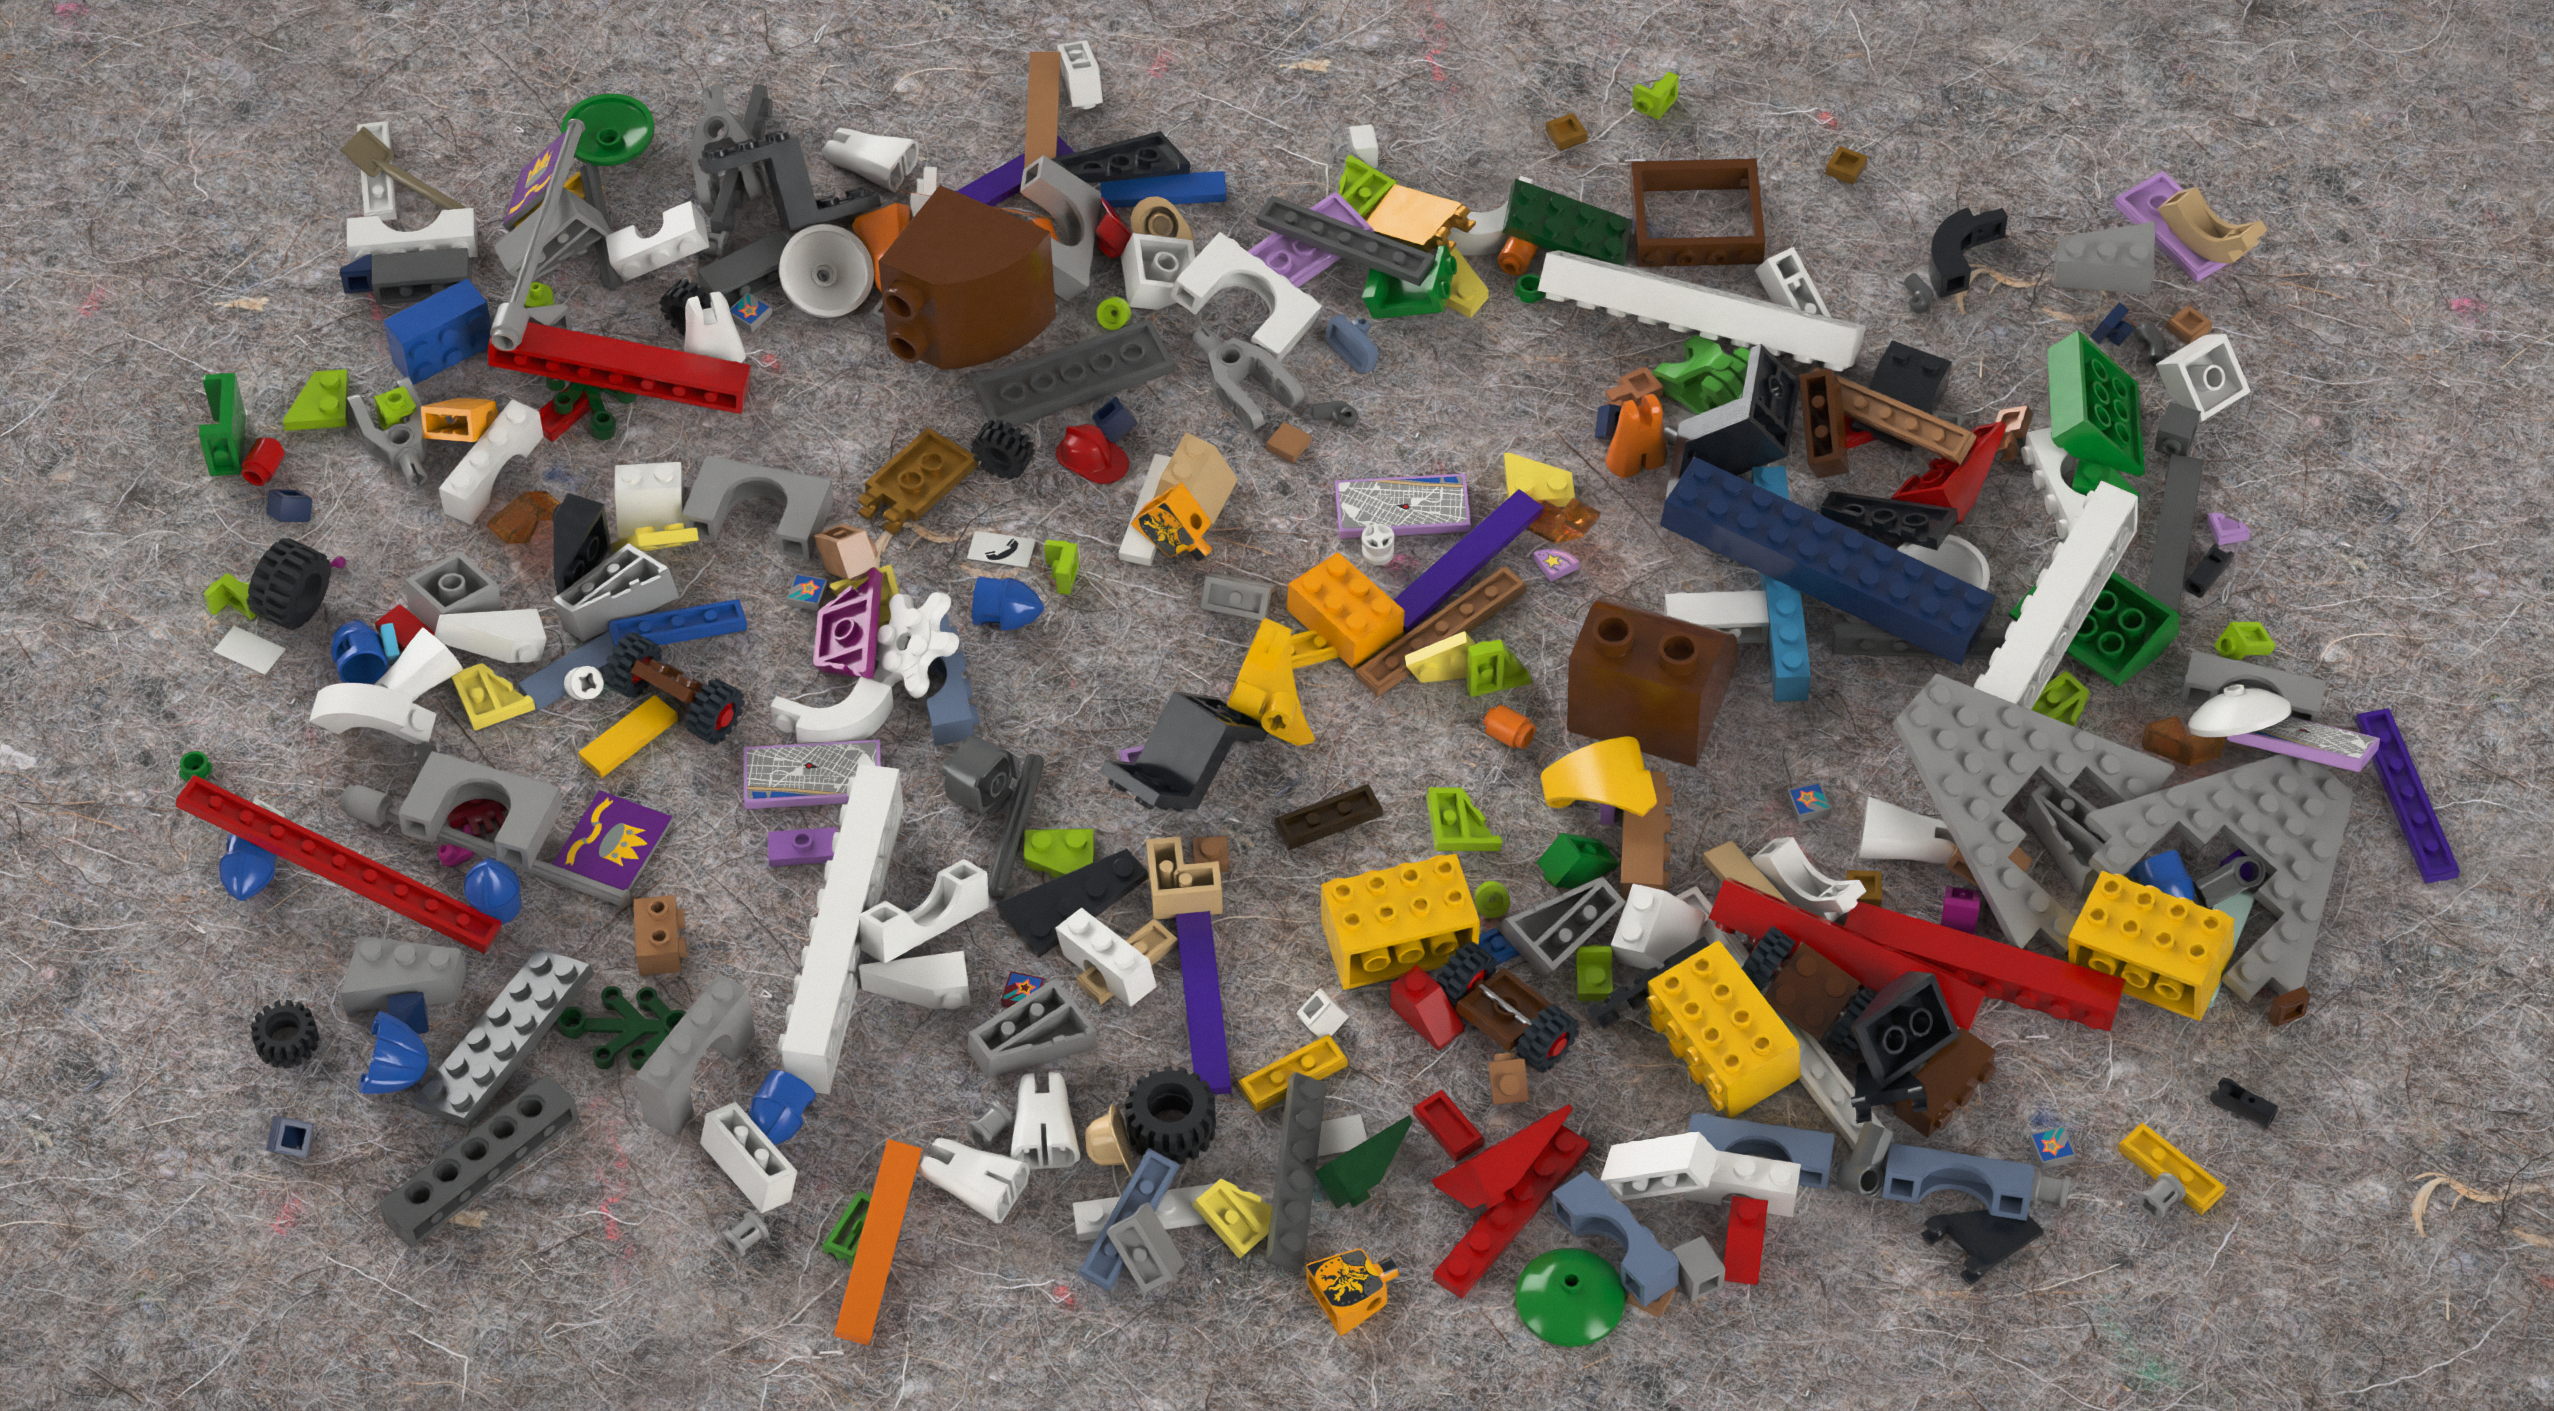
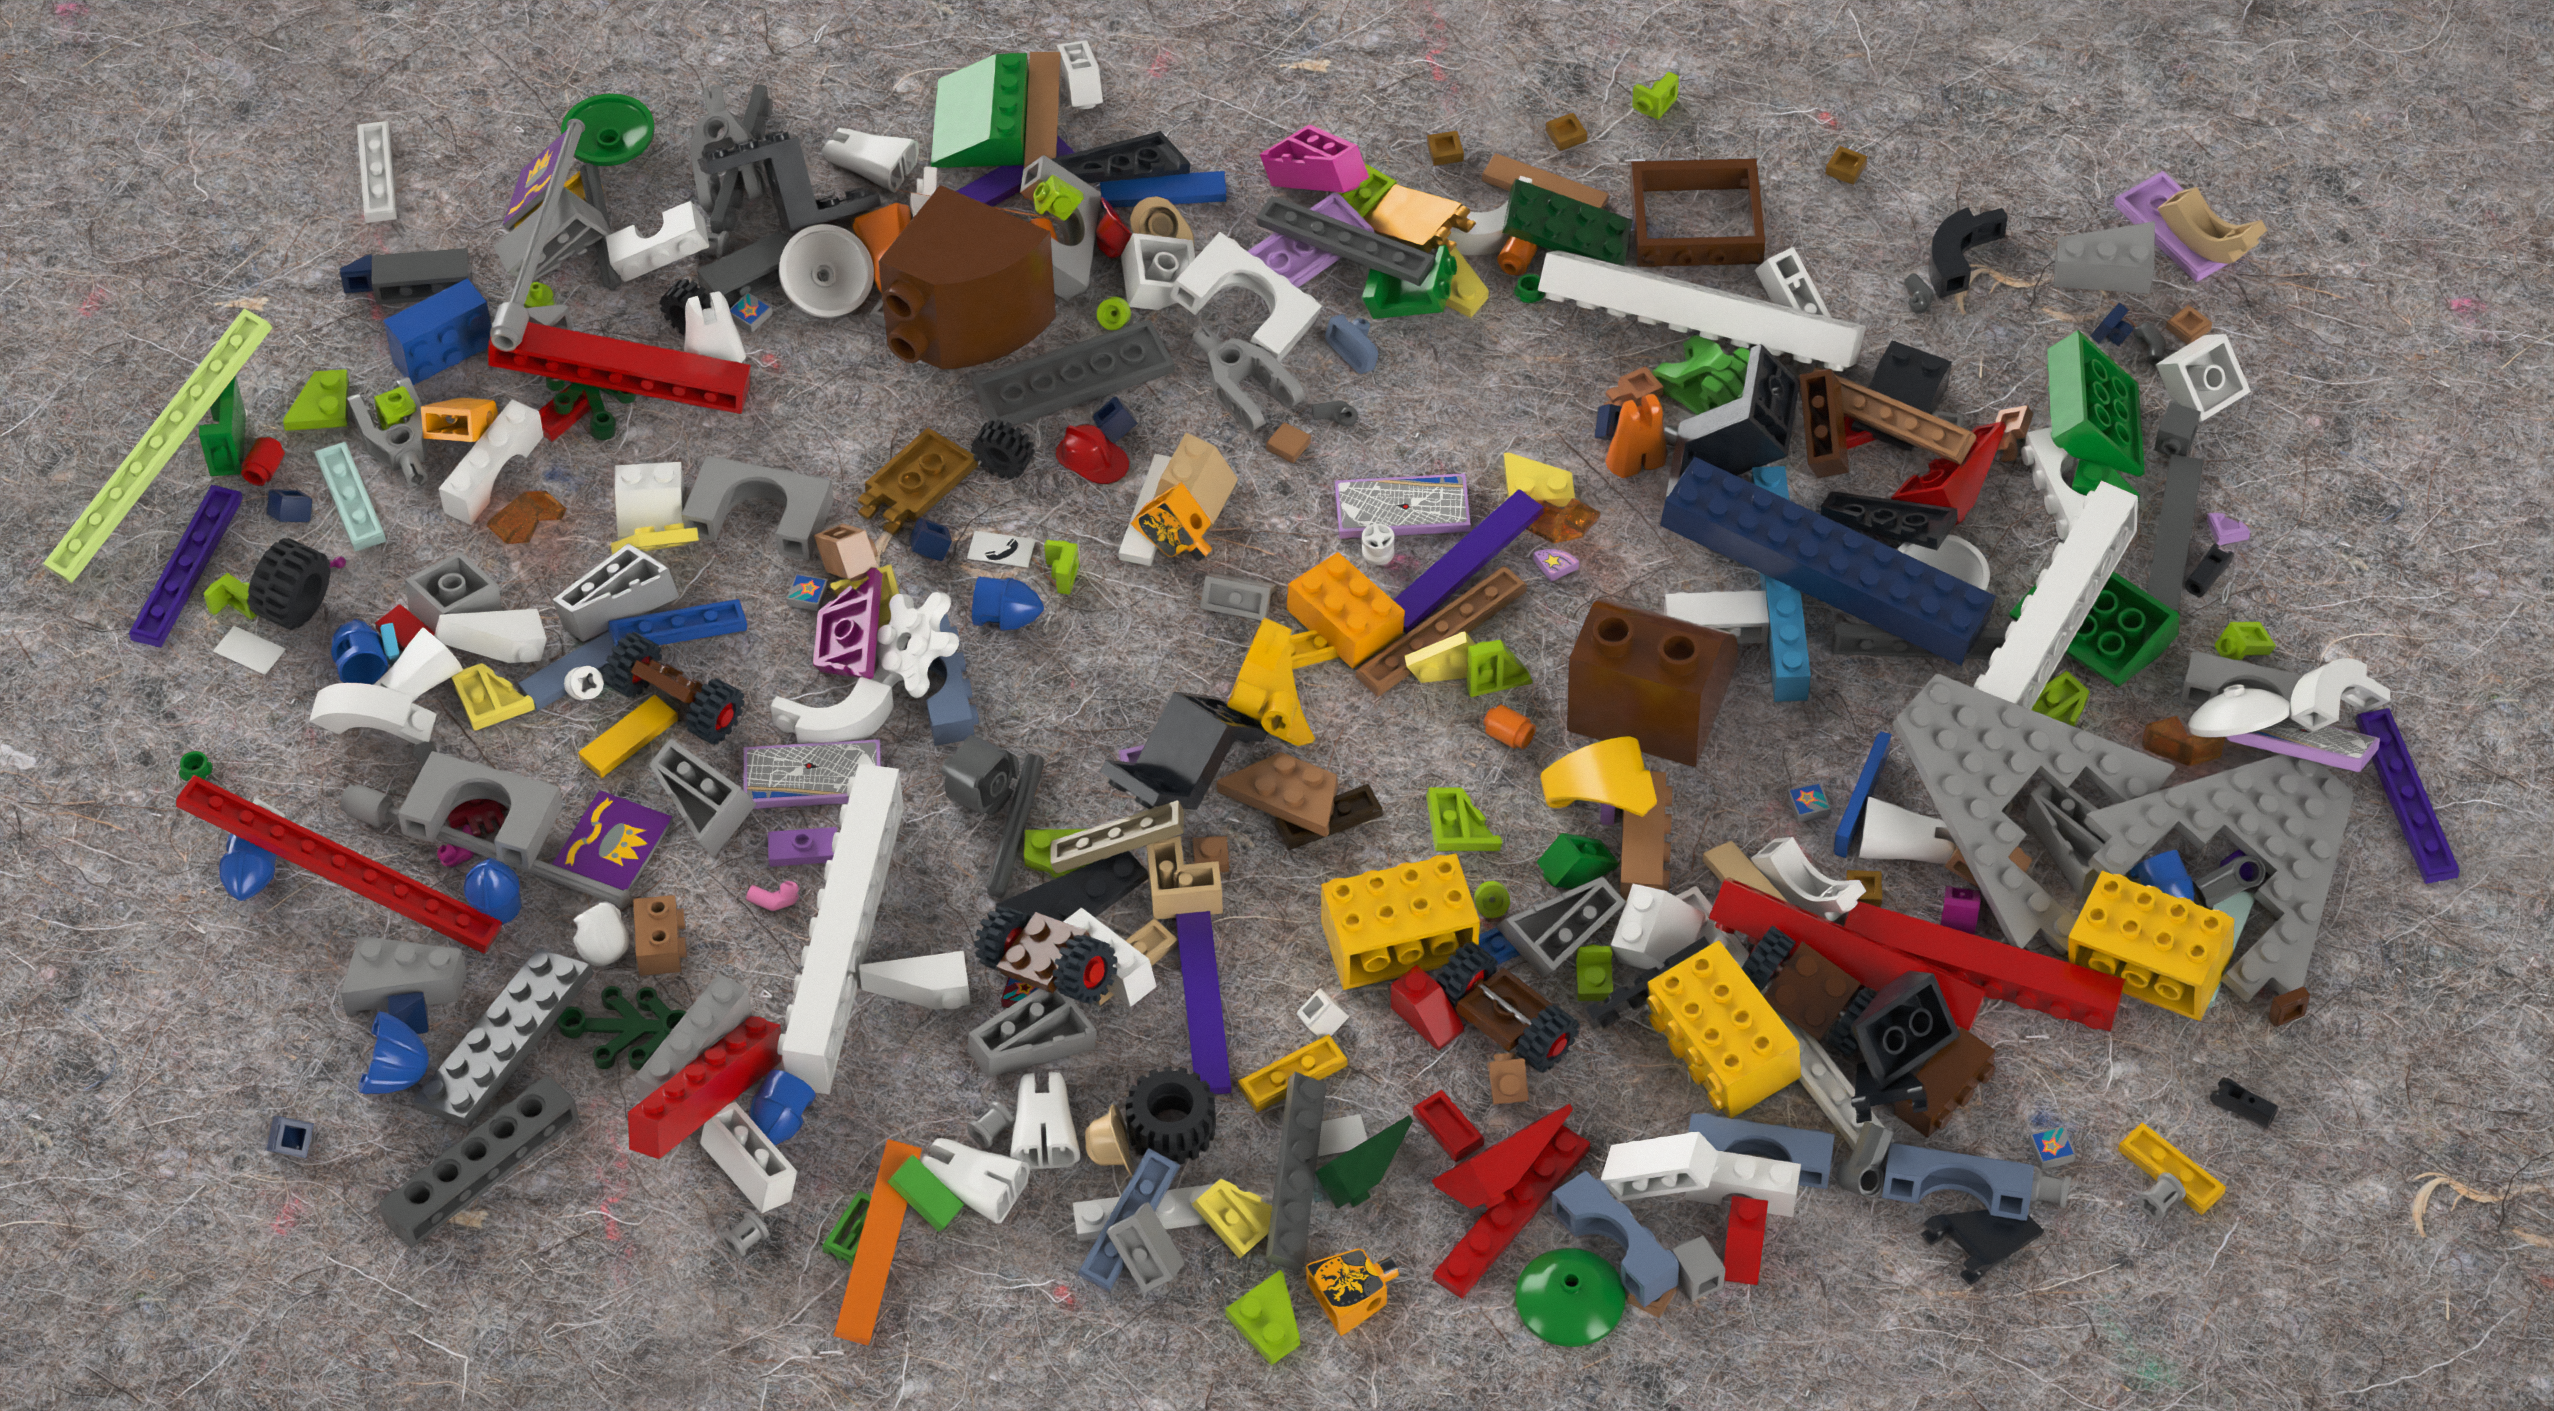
(157, 445): none -> yellowish green plate
(185, 566): none -> dark purple tile
(280, 1018): black tyre -> none
(350, 496): none -> light aqua tile
(374, 156): dark tan piece -> none
(449, 231): white arch -> none
(578, 539): black slope -> none
(601, 935): none -> white hair
(703, 796): none -> light grey wedge
(704, 1087): none -> red brick
(774, 900): none -> bright pink arm
(925, 1193): none -> bright green tile
(930, 539): none -> dark blue slope
(956, 896): white arch -> none
(982, 114): none -> green slope
(1046, 954): none -> plate
(1057, 197): none -> lime bracket
(1117, 837): none -> dark tan plate
(1267, 1318): none -> lime wing
(1286, 790): none -> medium nougat wing
(1315, 162): none -> dark pink wedge
(1364, 144): white slope -> none
(1445, 148): none -> pearl gold plate
(1503, 171): none -> medium nougat tile
(1864, 788): none -> blue tile
(2318, 693): none -> white arch

